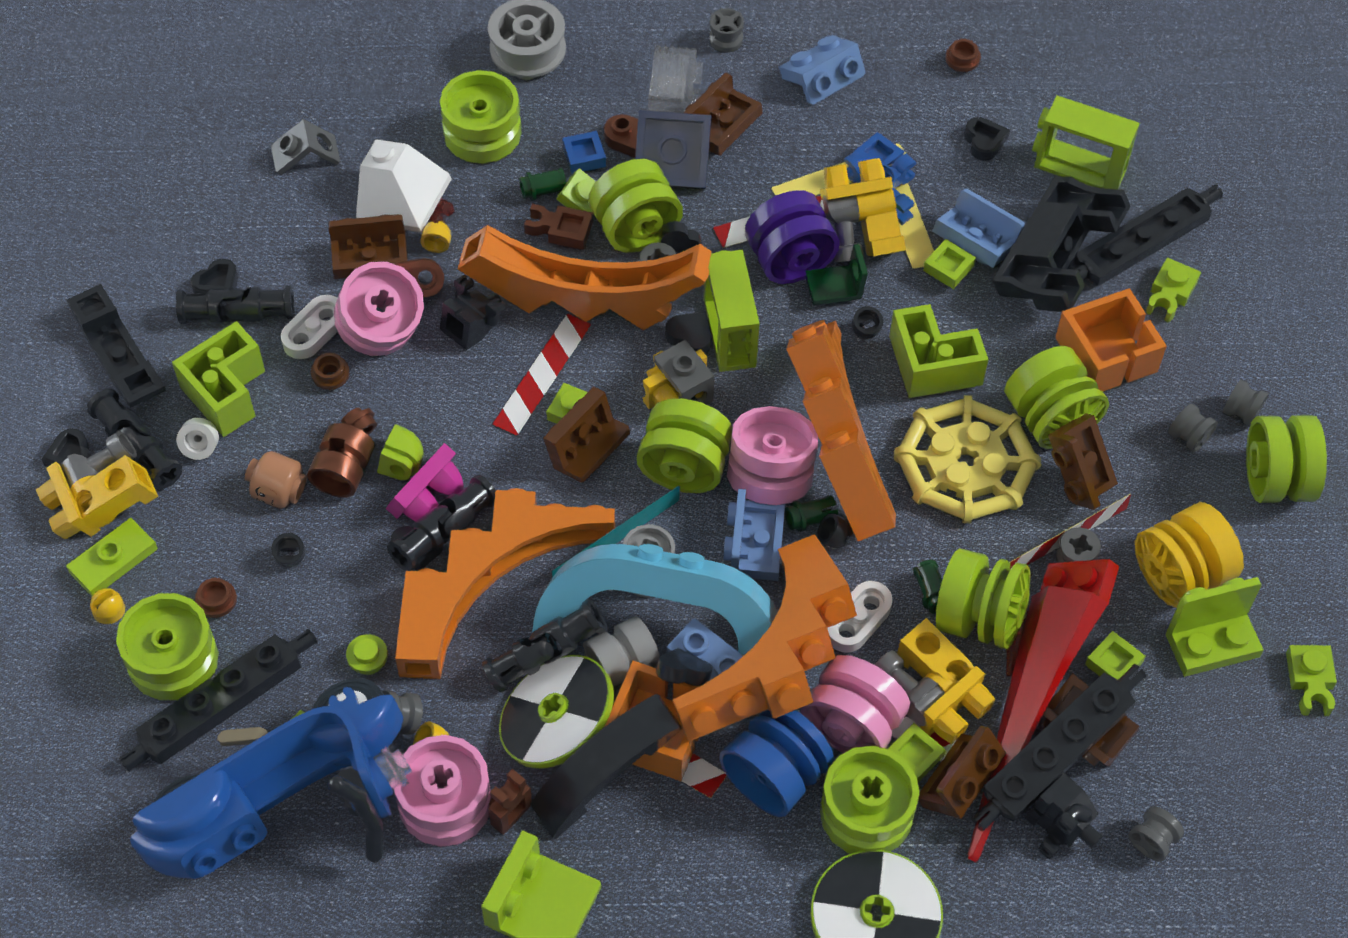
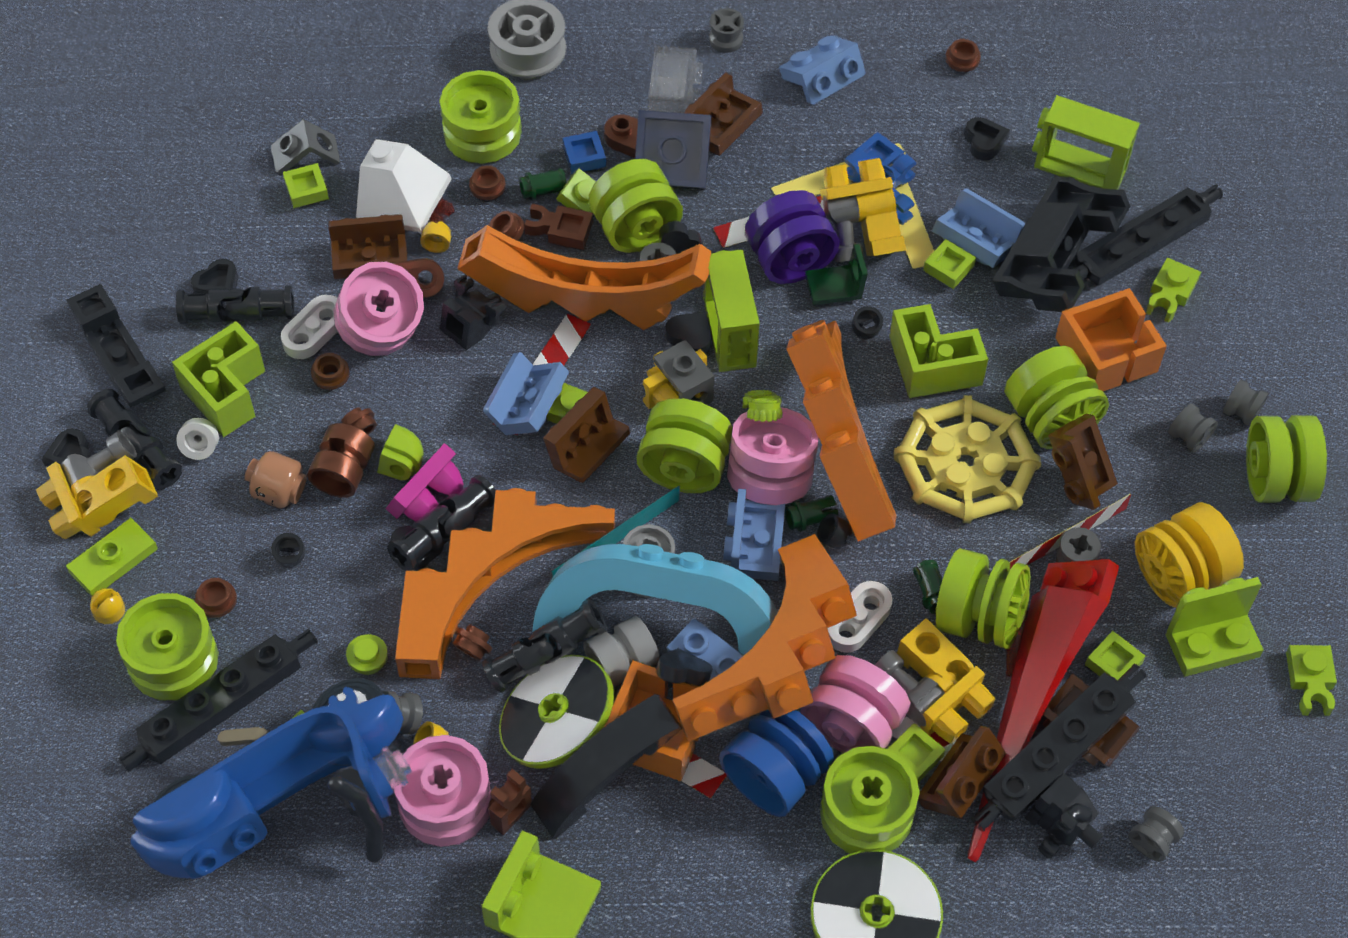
(305, 185): none -> lime plate
(472, 642): none -> copper plate
(487, 183): none -> copper plate
(508, 224): none -> copper plate
(524, 395): none -> medium blue bracket
(762, 405): none -> lime piece

